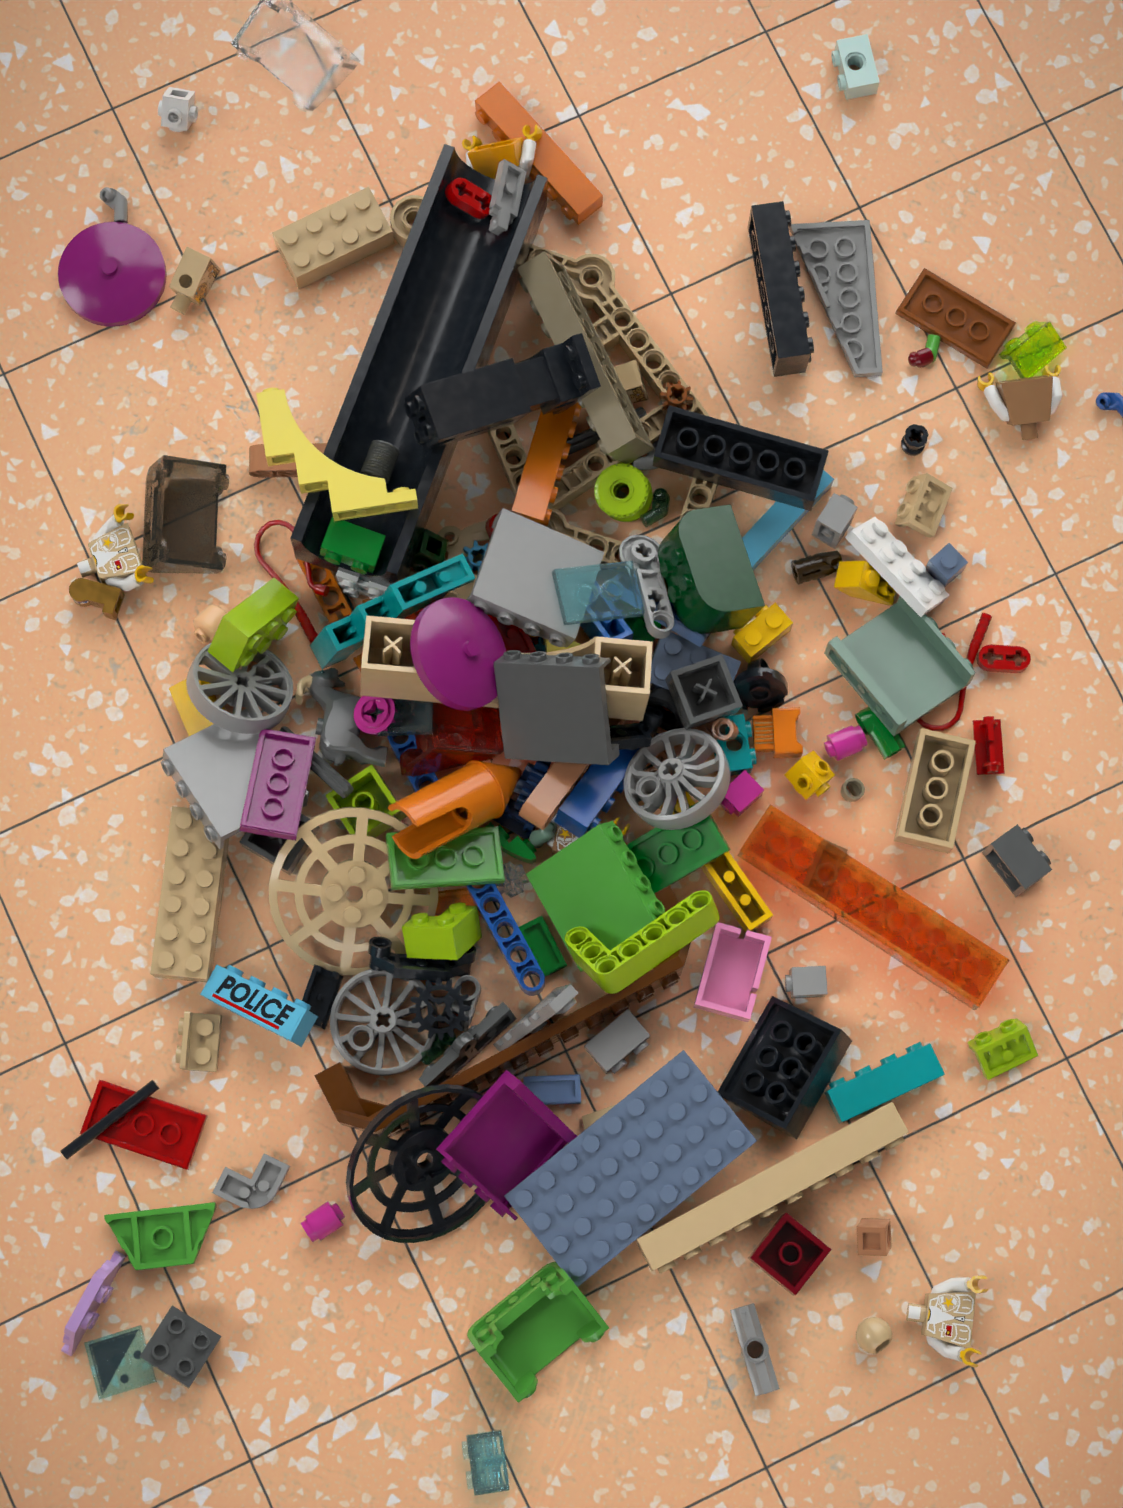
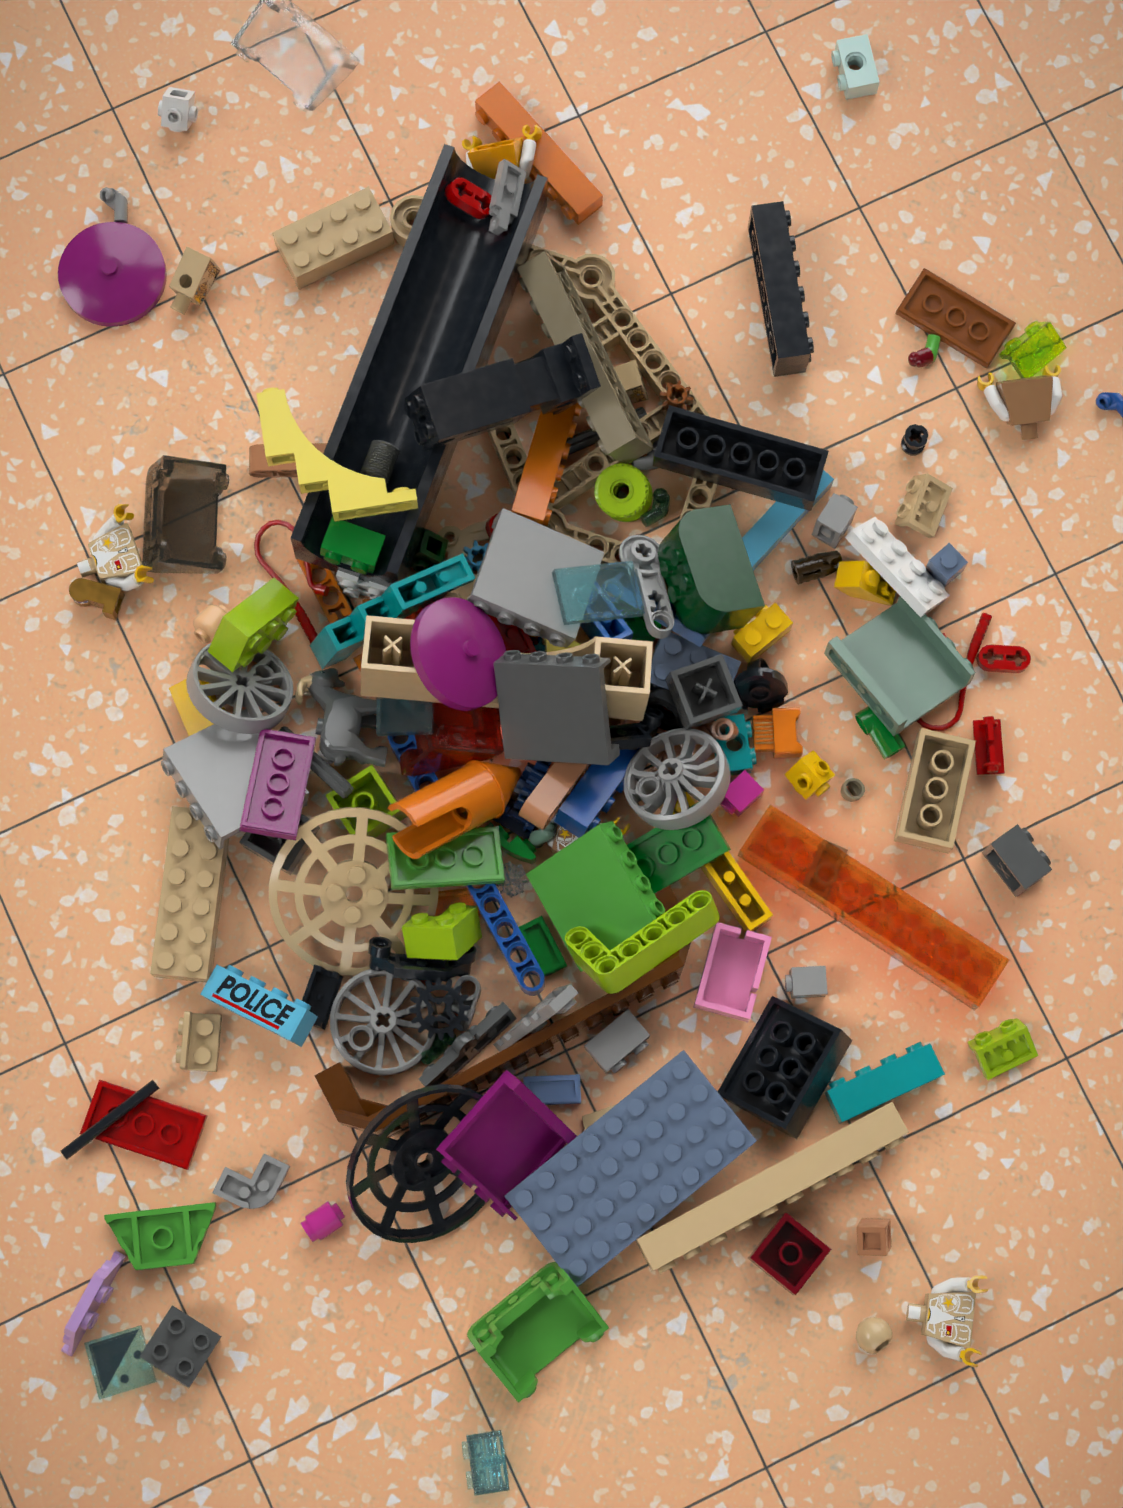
(366, 706): dark pink gear -> none
(760, 1368): light grey piece -> none
(843, 275): light grey wing -> none
(845, 742): dark pink brick -> none

